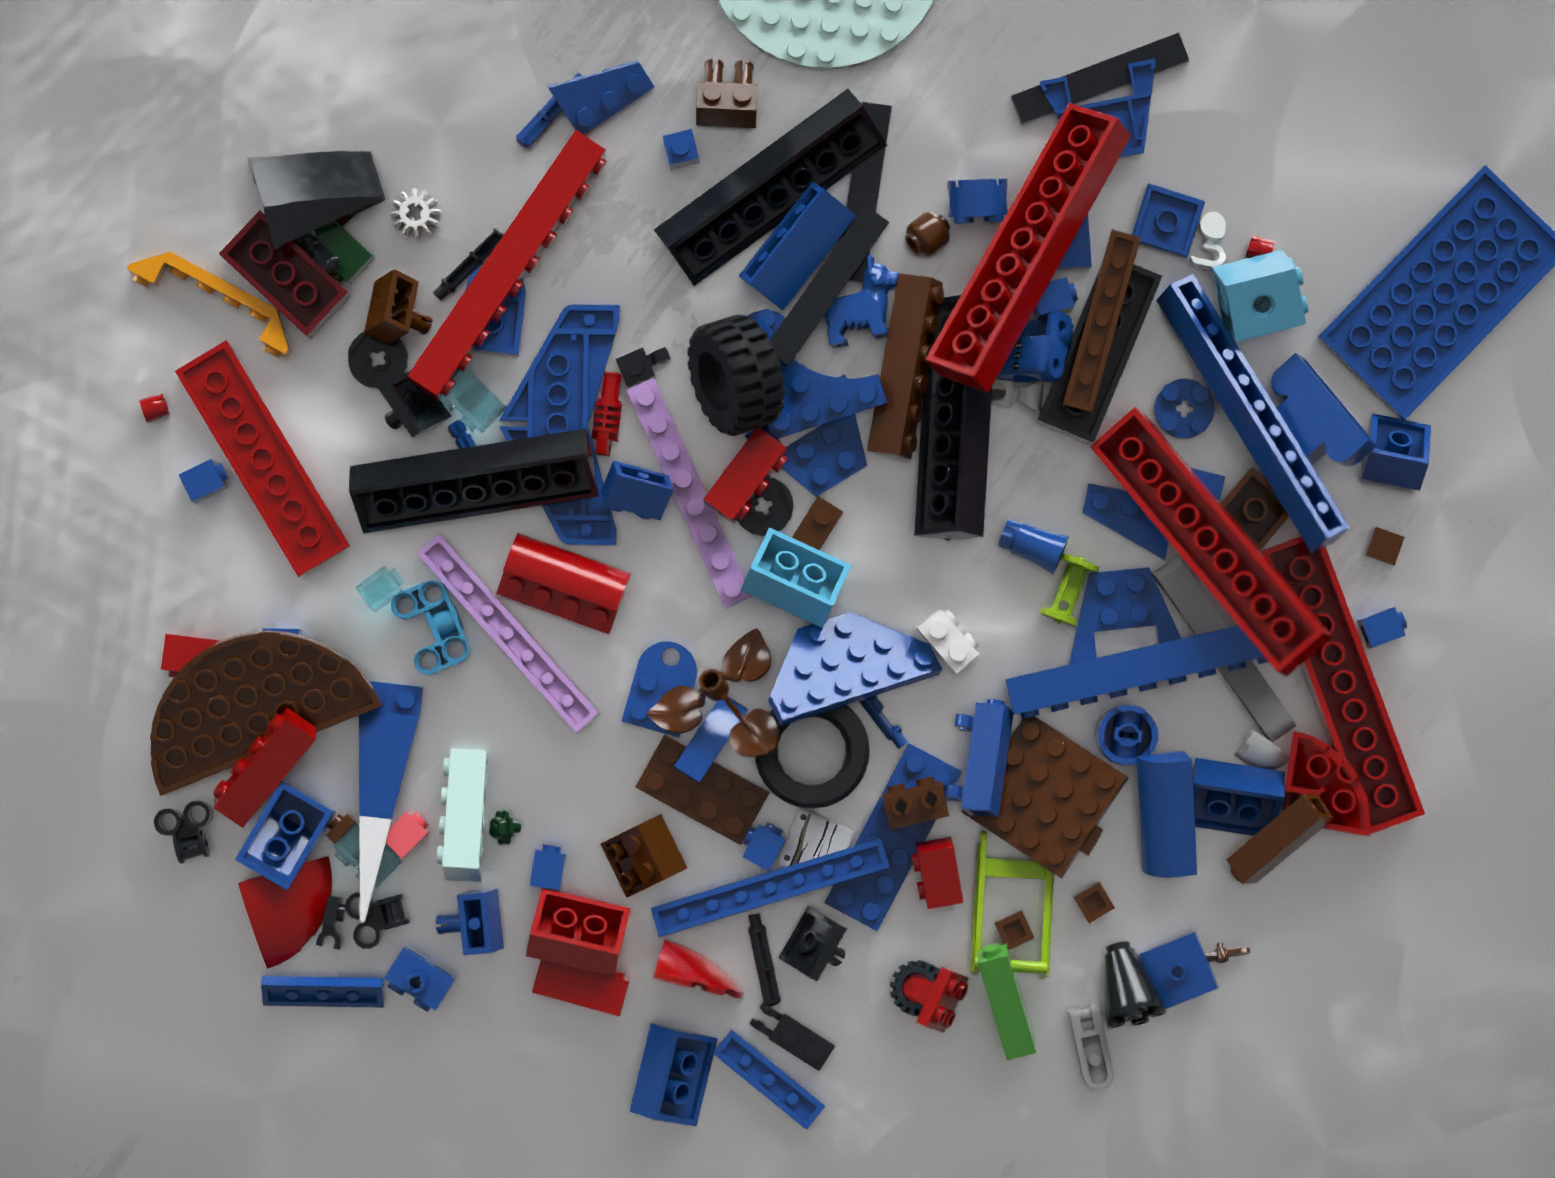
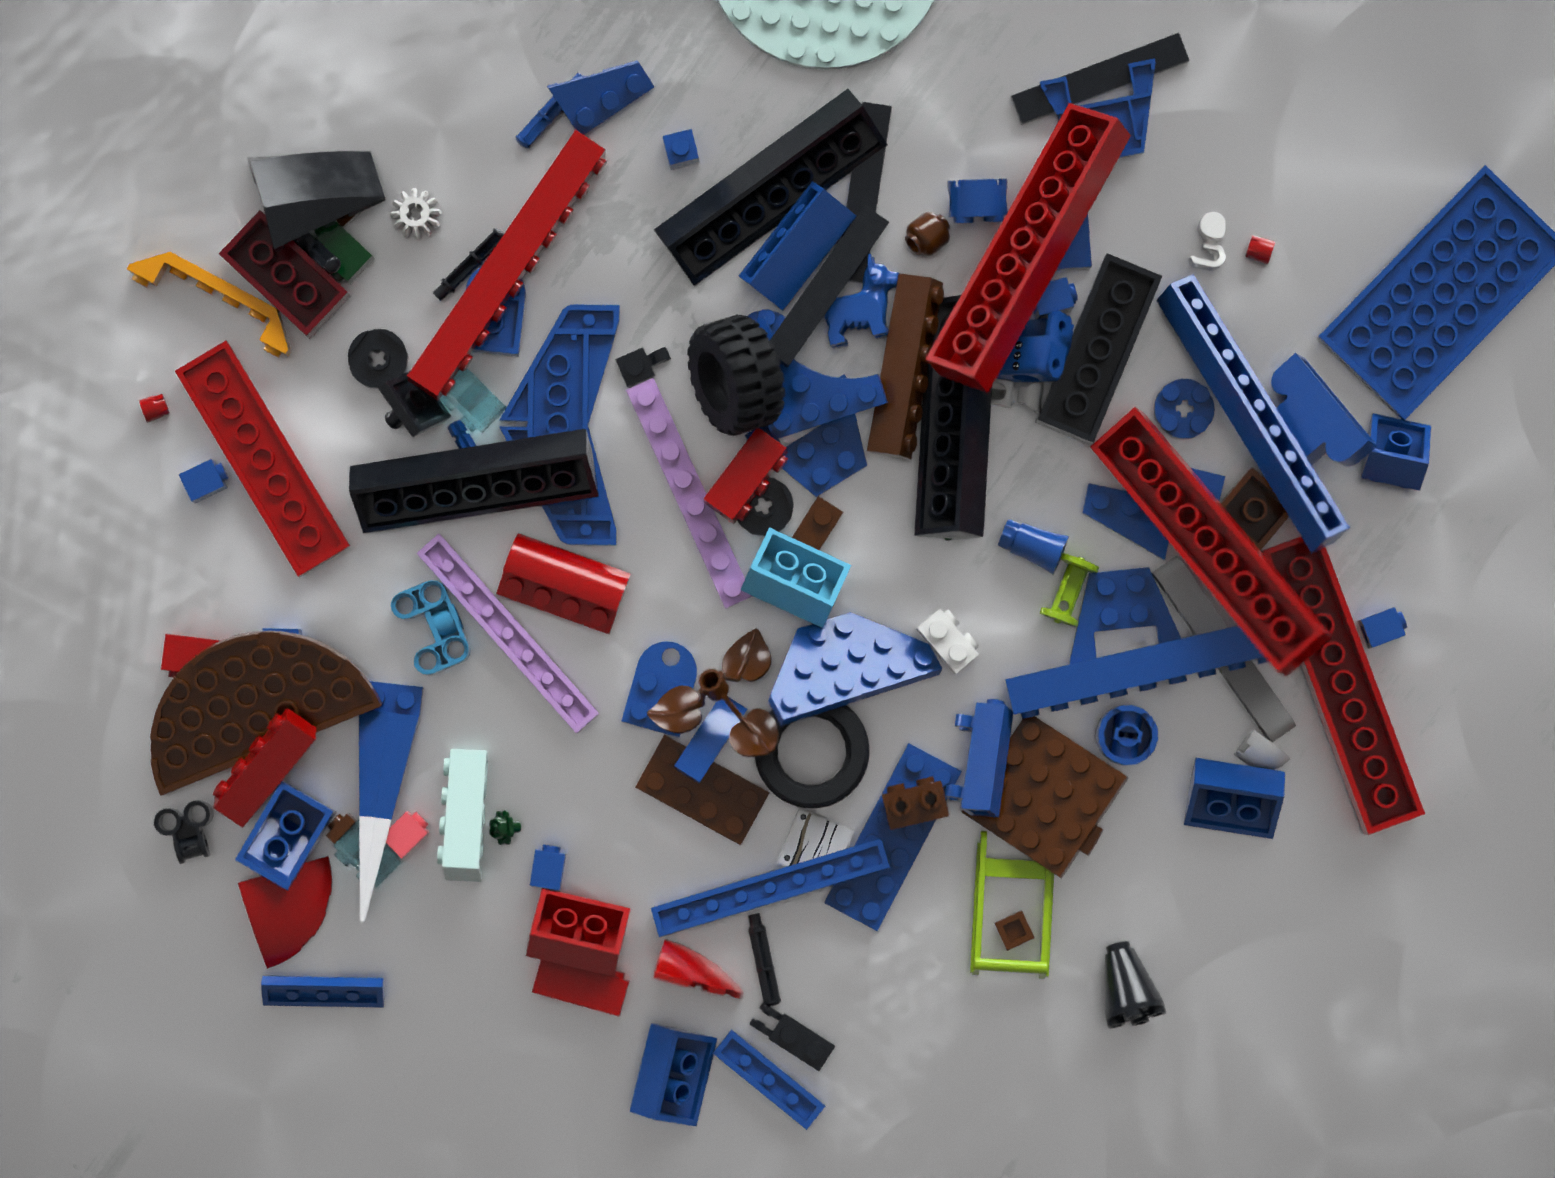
(334, 912): black plate -> none
(378, 917): black piece -> none
(380, 588): clear light blue brick -> none
(392, 308): reddish brown brick -> none
(419, 979): blue brick -> none
(477, 921): blue brick -> none
(607, 414): red hinge -> none
(636, 490): blue brick -> none
(643, 856): reddish brown slope -> none
(727, 103): reddish brown brick -> none
(763, 845): blue brick -> none
(814, 944): black tile -> none
(874, 709): blue piece -> none
(929, 993): red plate -> none
(938, 872): red brick -> none
(1006, 1001): bright green brick -> none
(1092, 1047): light grey plate -> none
(1093, 902): reddish brown plate -> none
(1101, 321): reddish brown plate -> none
(1167, 814): blue brick -> none
(1168, 220): blue plate -> none
(1179, 970): blue plate -> none
(1222, 955): reddish brown piece -> none
(1260, 295): medium azure brick -> none
(1279, 839): reddish brown brick -> none
(1322, 771): red brick -> none
(1384, 546): reddish brown tile -> none

